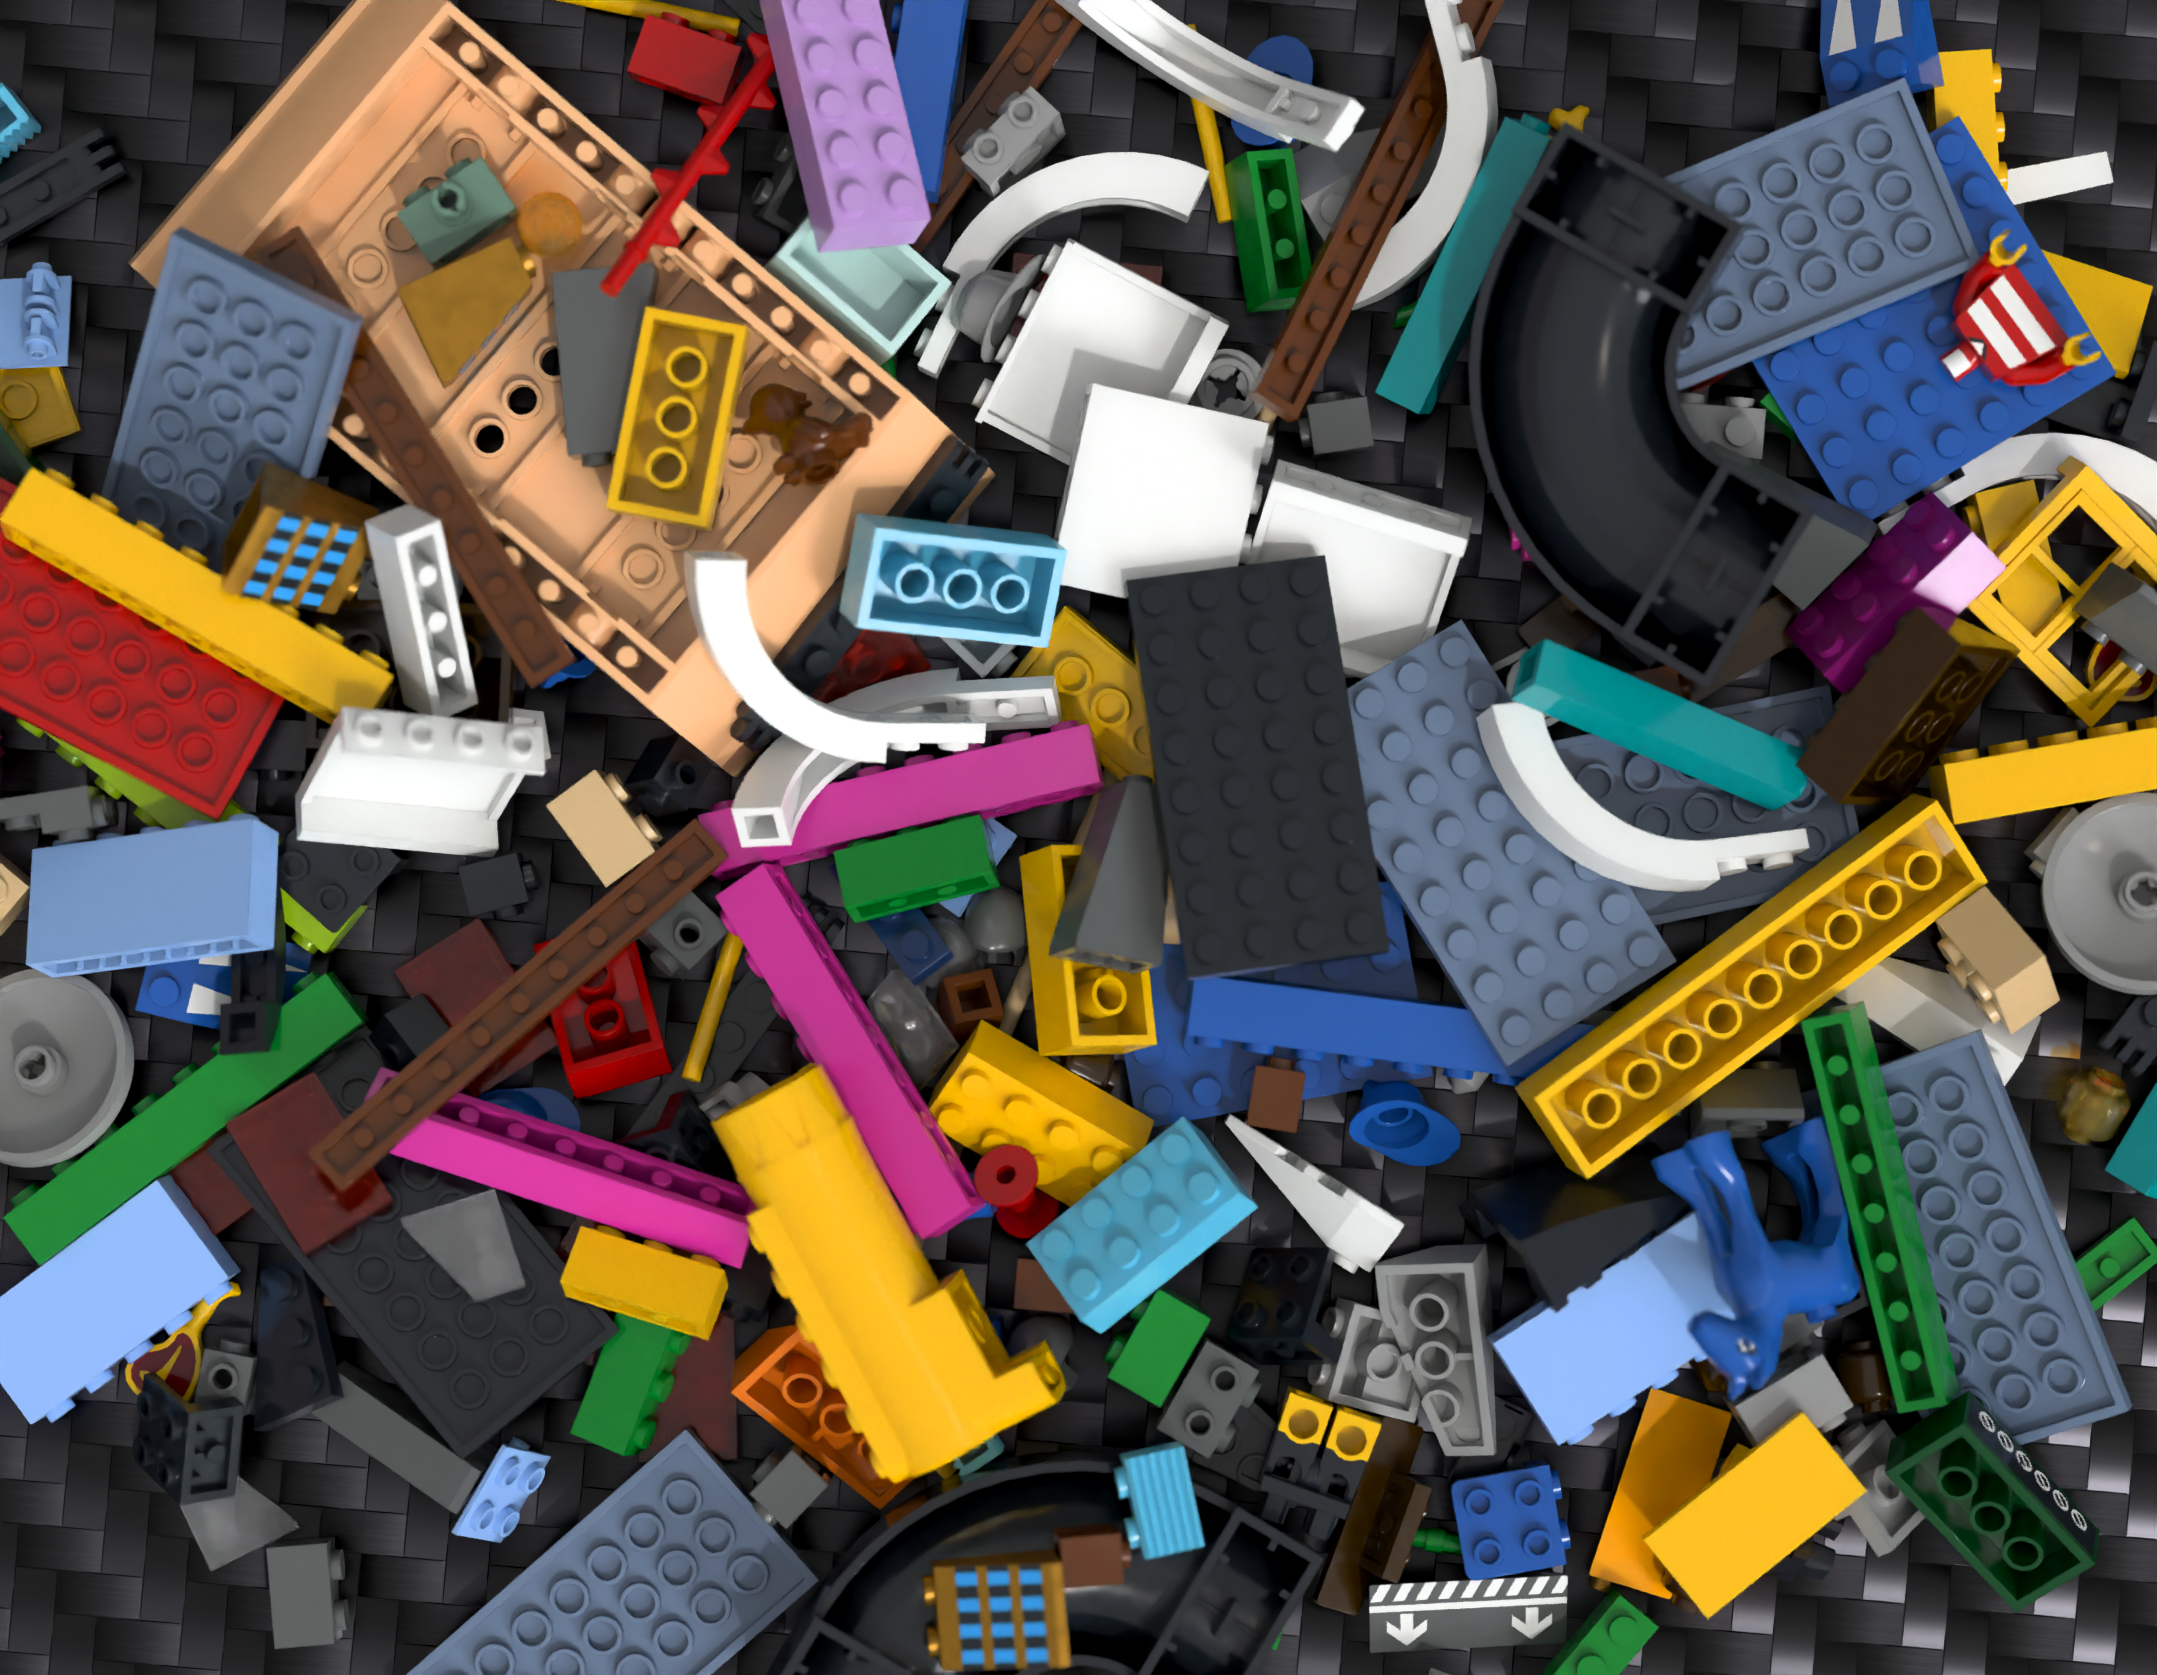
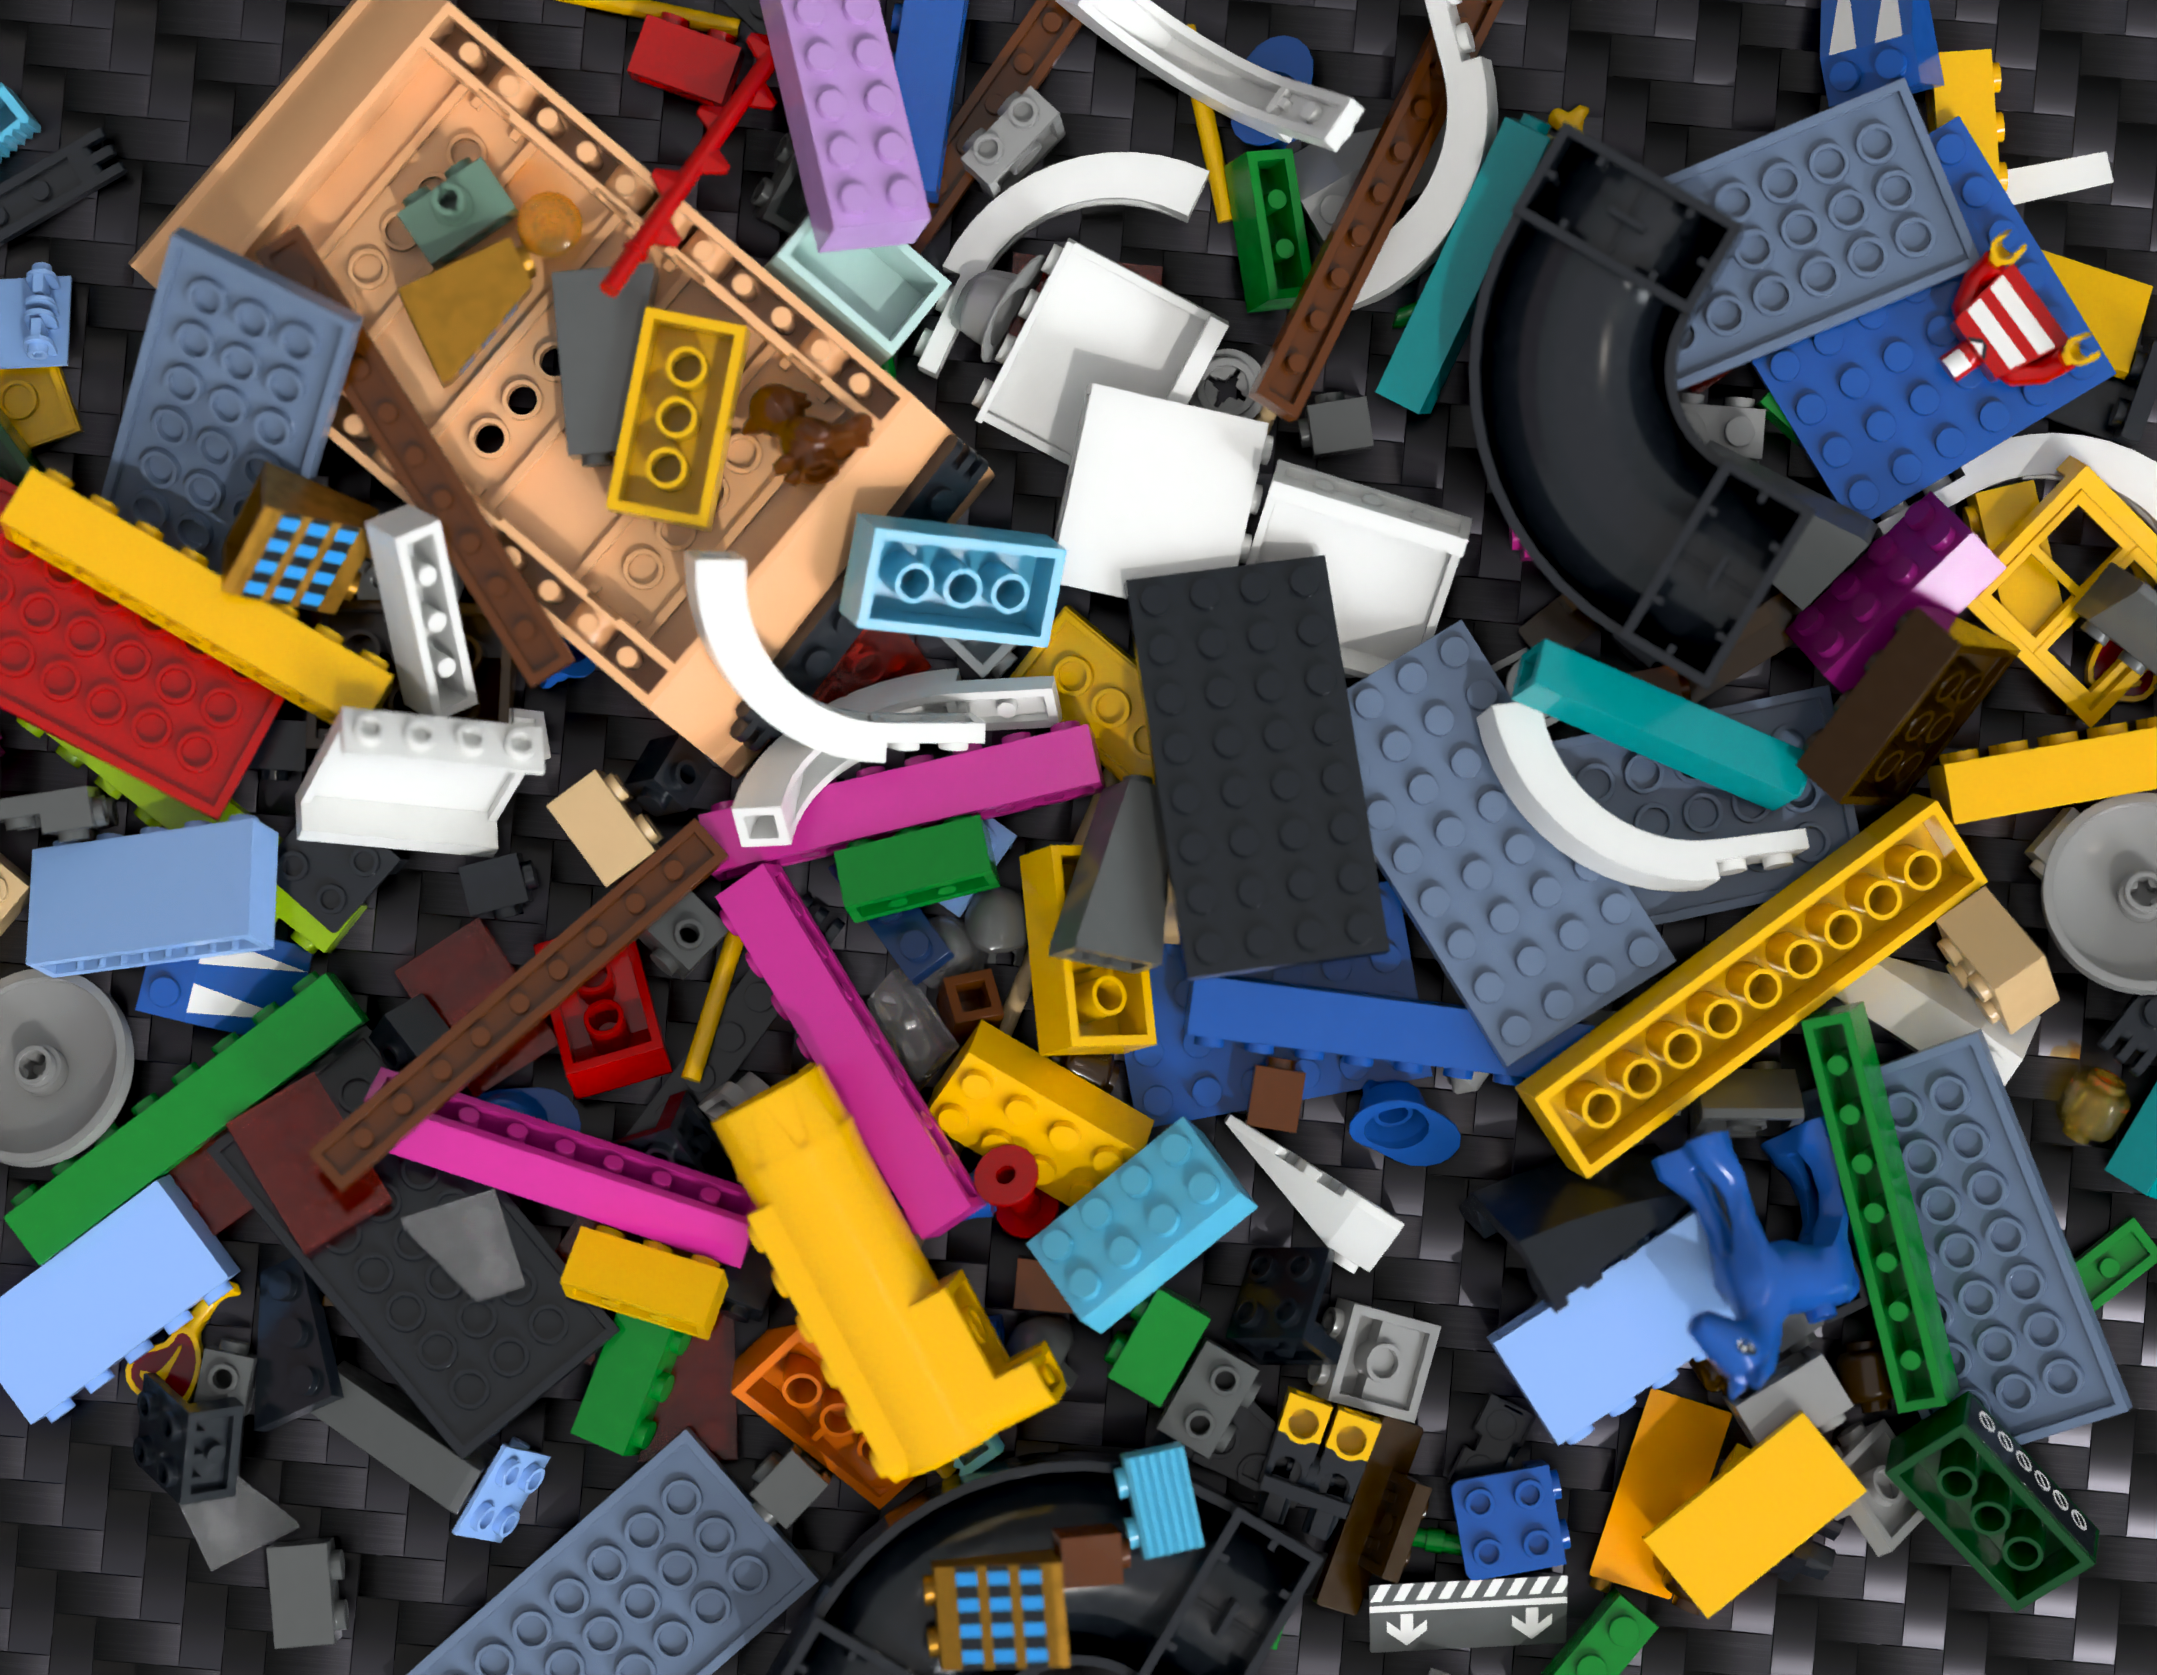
(256, 995): black slope -> none
(1441, 1320): light grey wedge -> none

